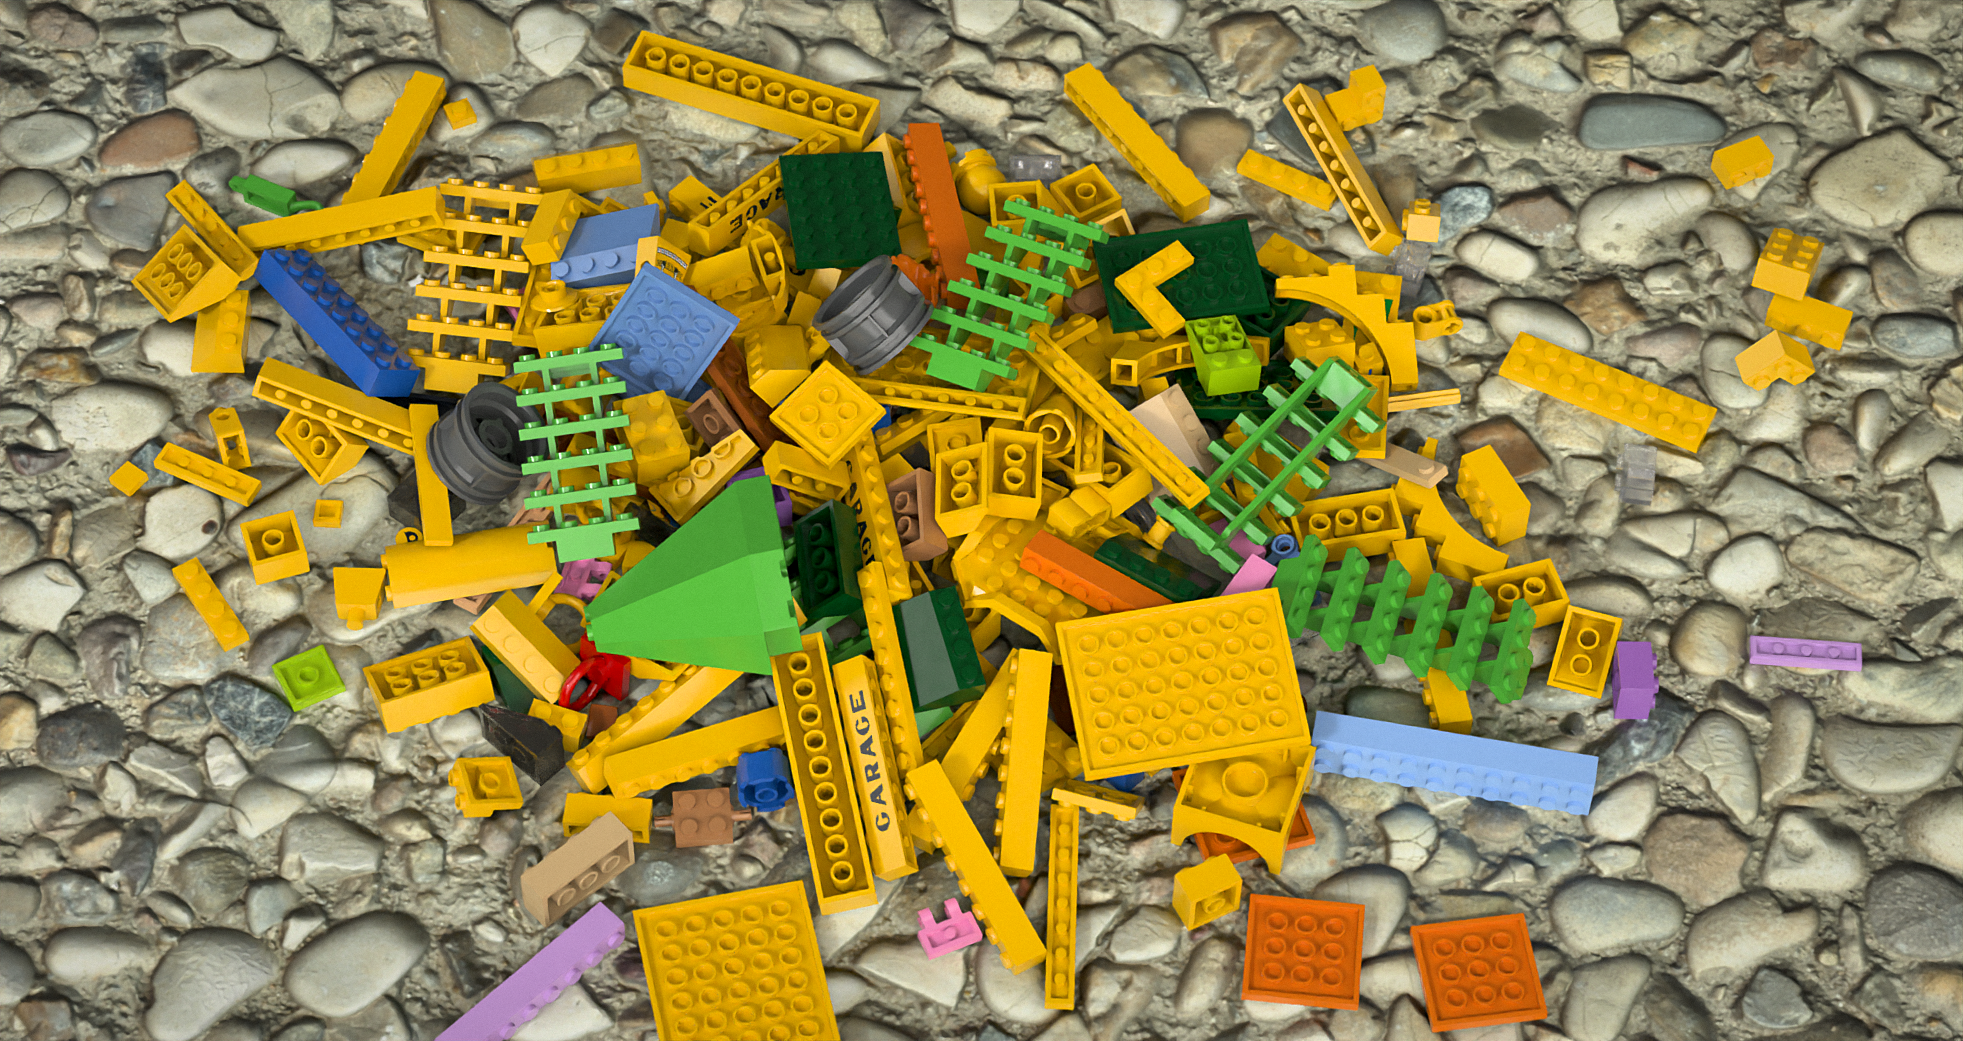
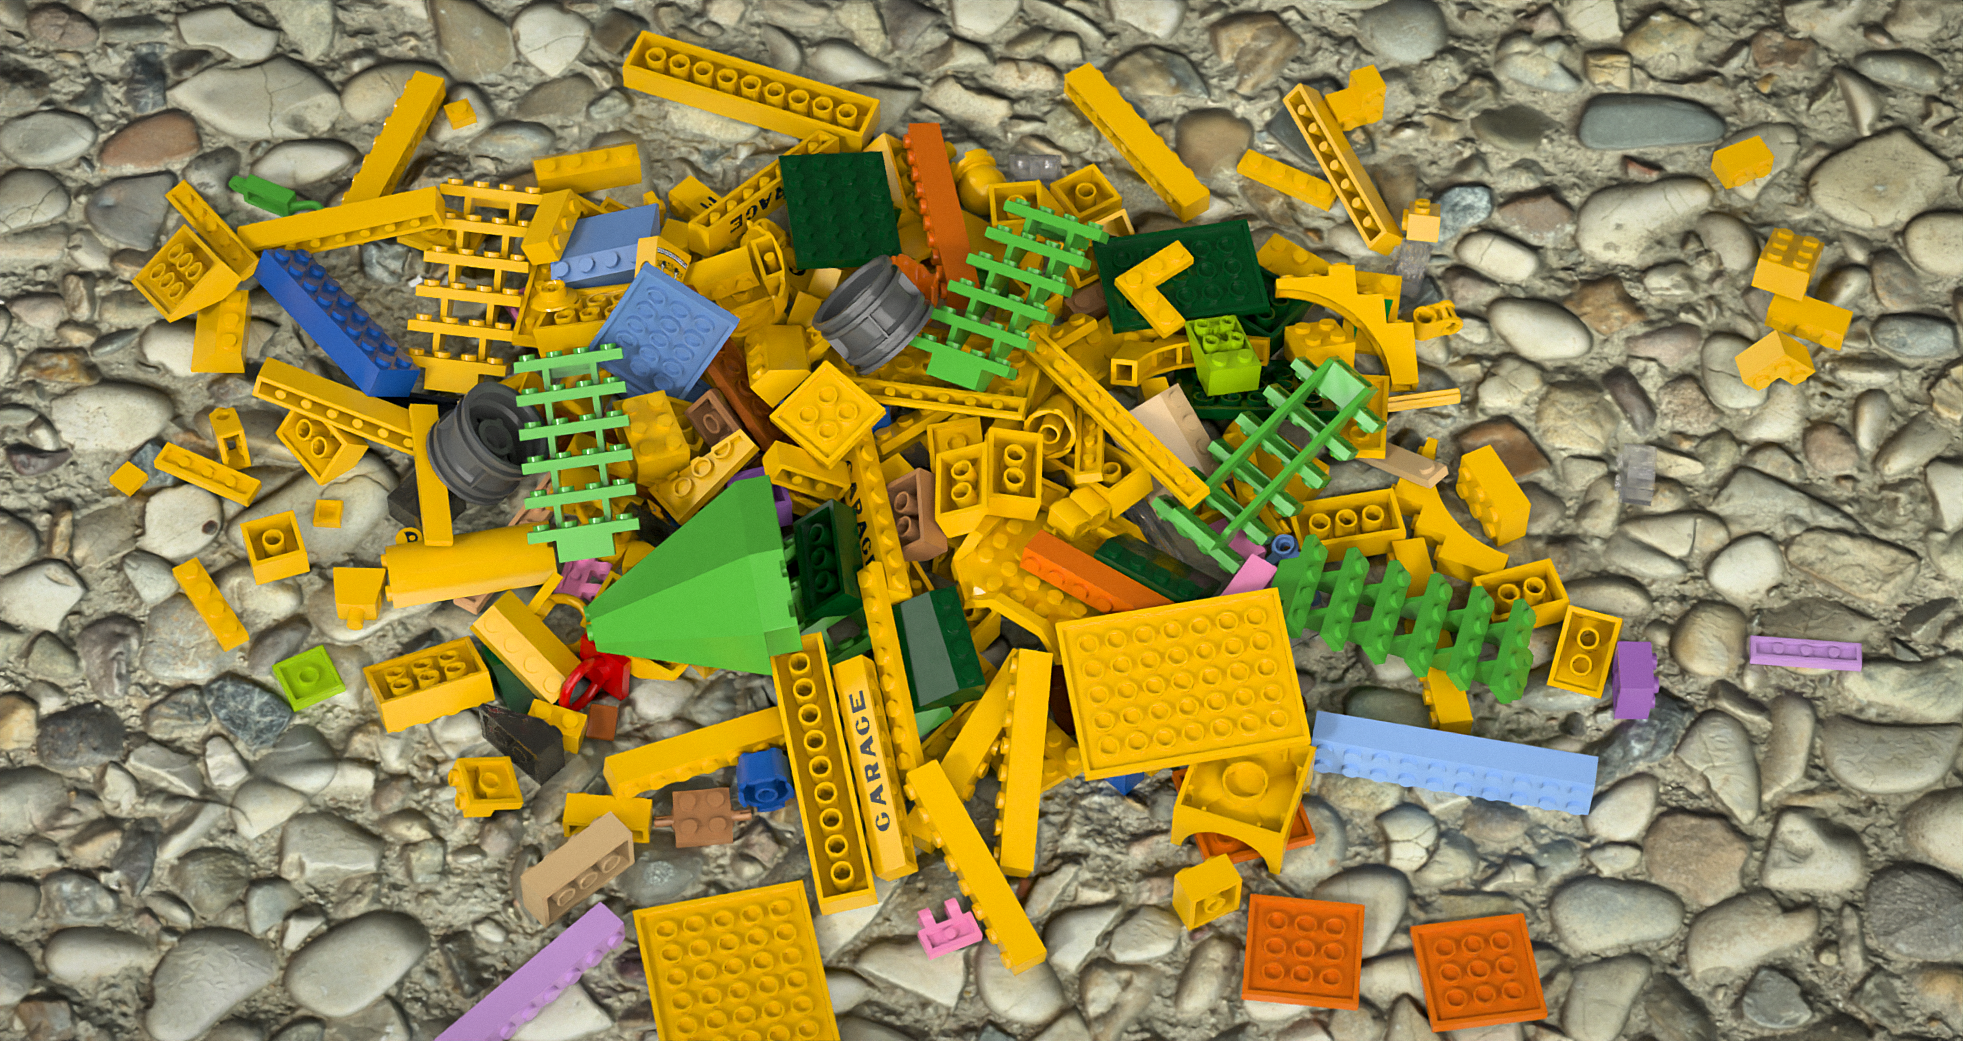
(653, 718): yellow brick -> none
(1062, 907): yellow plate -> none
(1098, 799): yellow plate -> none
(1159, 532): yellow bush -> none
(1368, 360): yellow brick -> none
(1608, 392): yellow plate -> none

